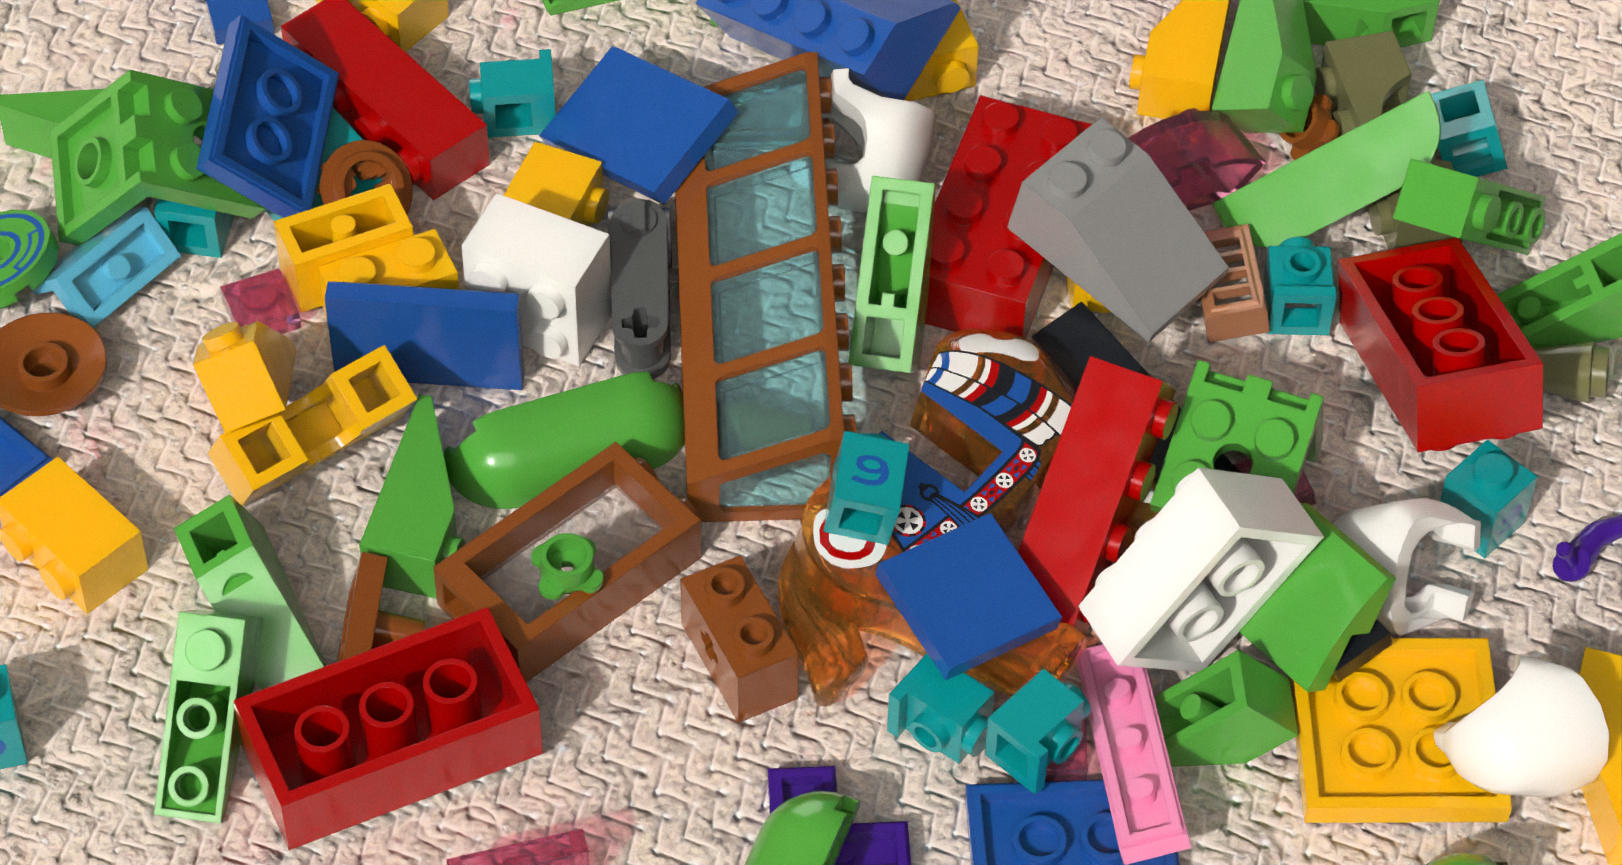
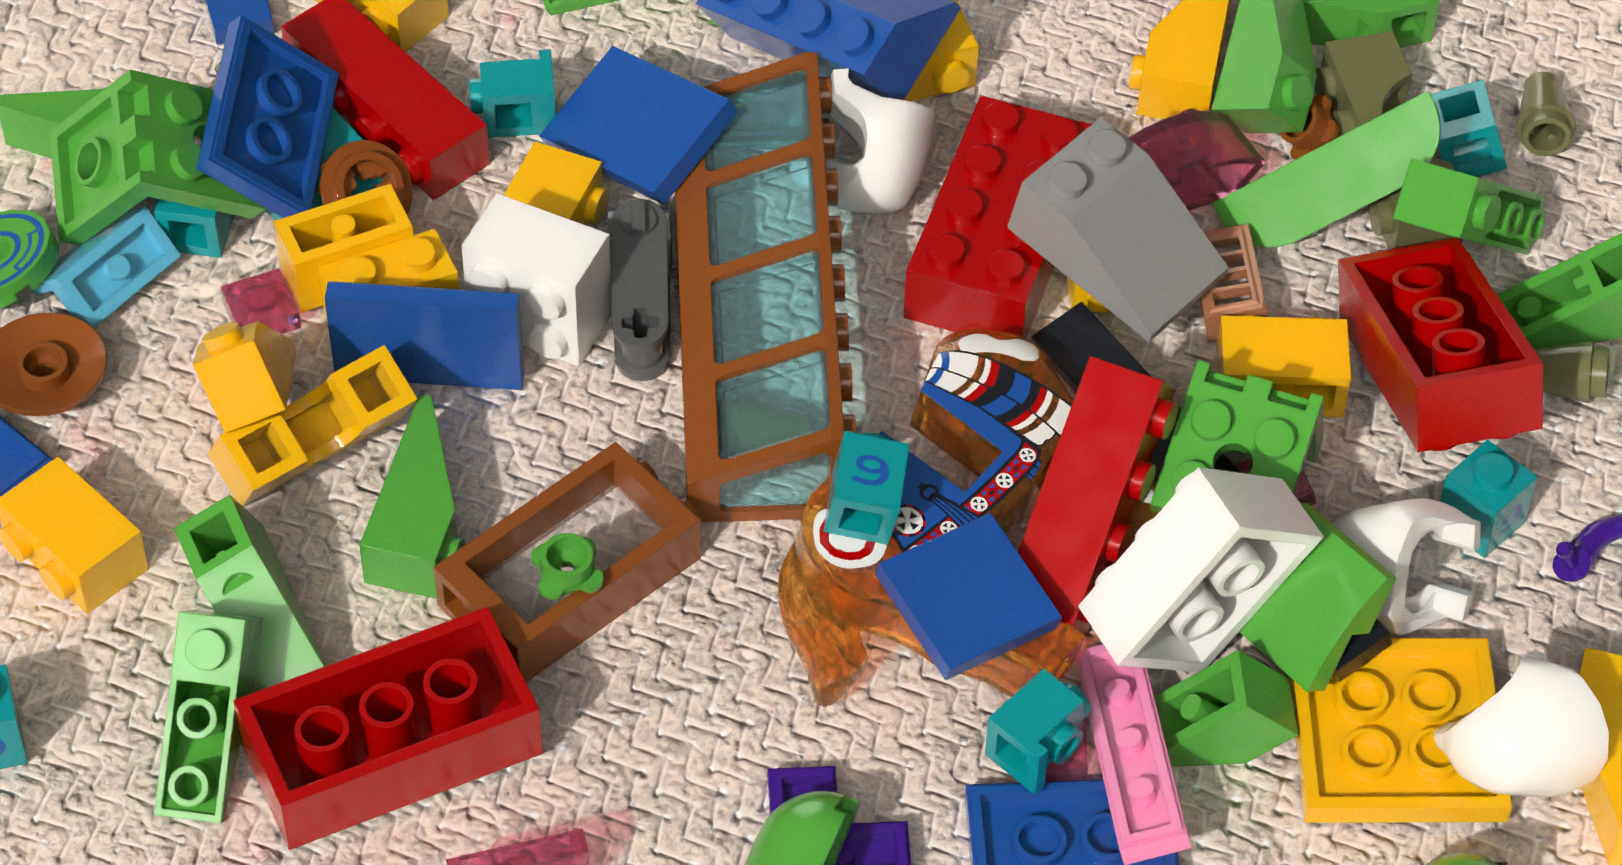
(363, 623): dark orange tile -> none
(543, 440): bright green brick -> none
(739, 638): dark orange brick -> none
(894, 276): bright green slope -> none
(941, 713): teal brick -> none
(1292, 352): none -> yellow brick
(1301, 275): teal brick -> none
(1544, 116): none -> olive cone

